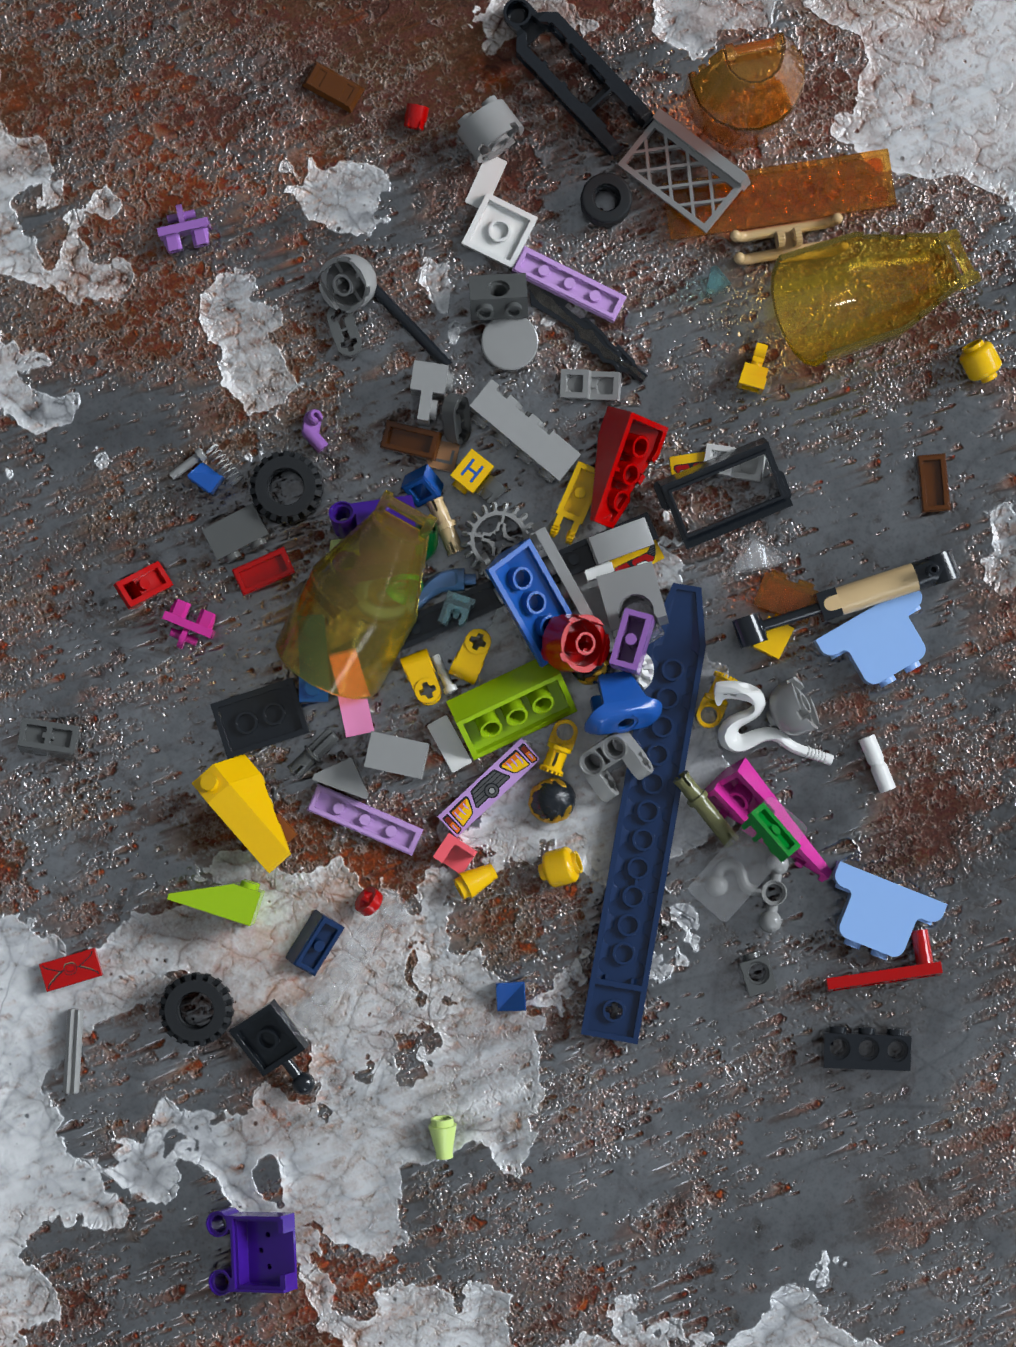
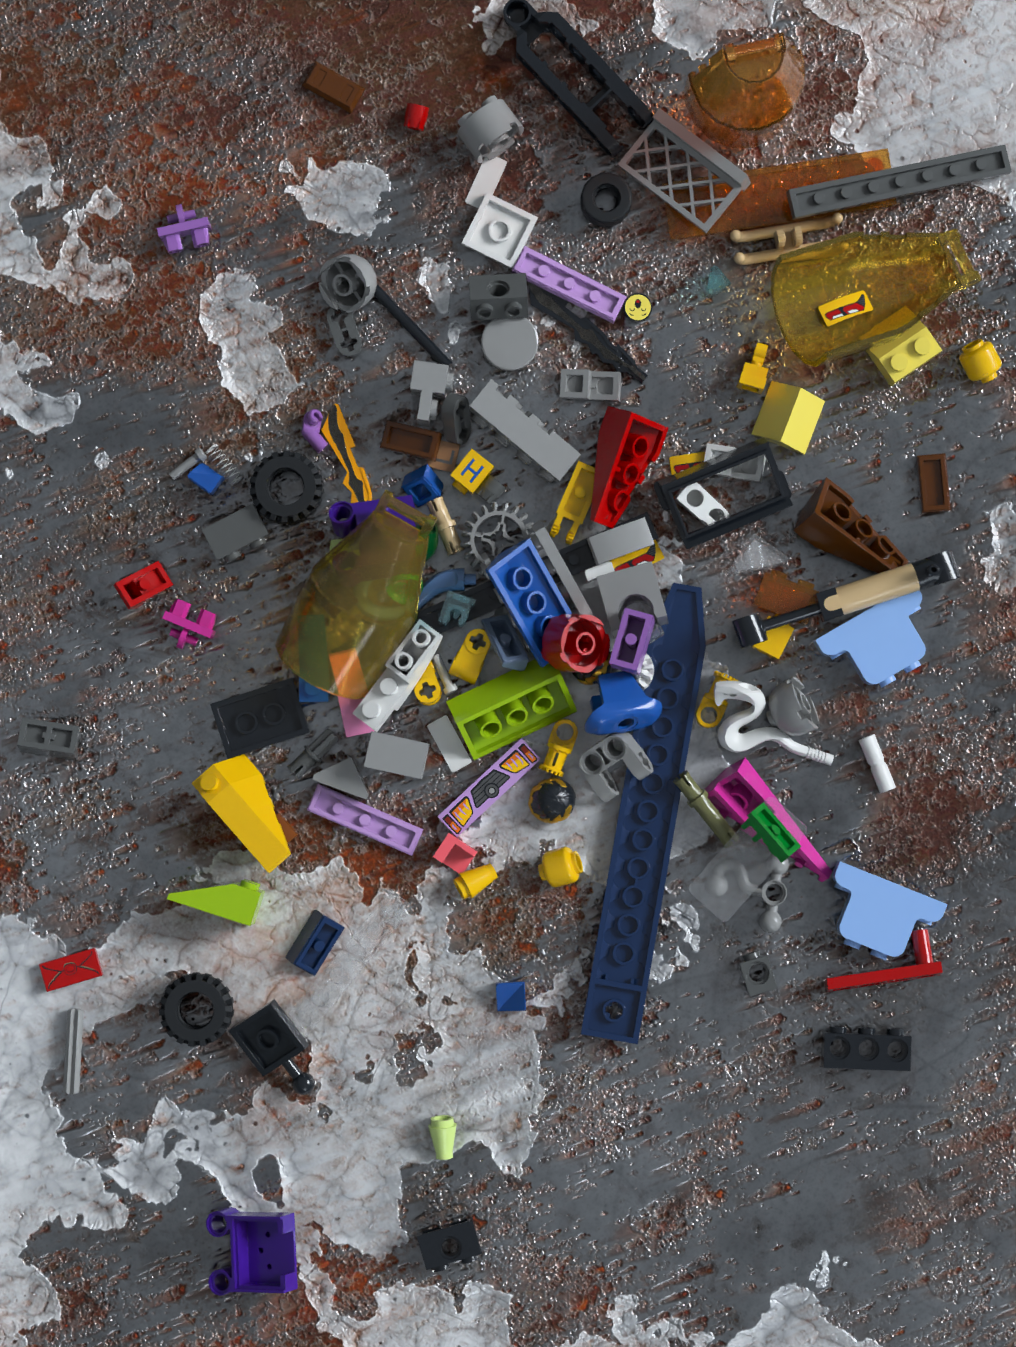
(263, 571): red tile -> none
(341, 441): none -> sword
(368, 901): red tile -> none
(400, 676): none -> white slope
(462, 1231): none -> black brick
(505, 642): none -> sand blue slope
(637, 308): none -> light yellow tile
(700, 504): none -> white leg
(788, 416): none -> light yellow slope
(839, 529): none -> reddish brown wedge
(845, 307): none -> yellow sticker
(898, 182): none -> dark grey plate
(905, 353): none -> light yellow slope

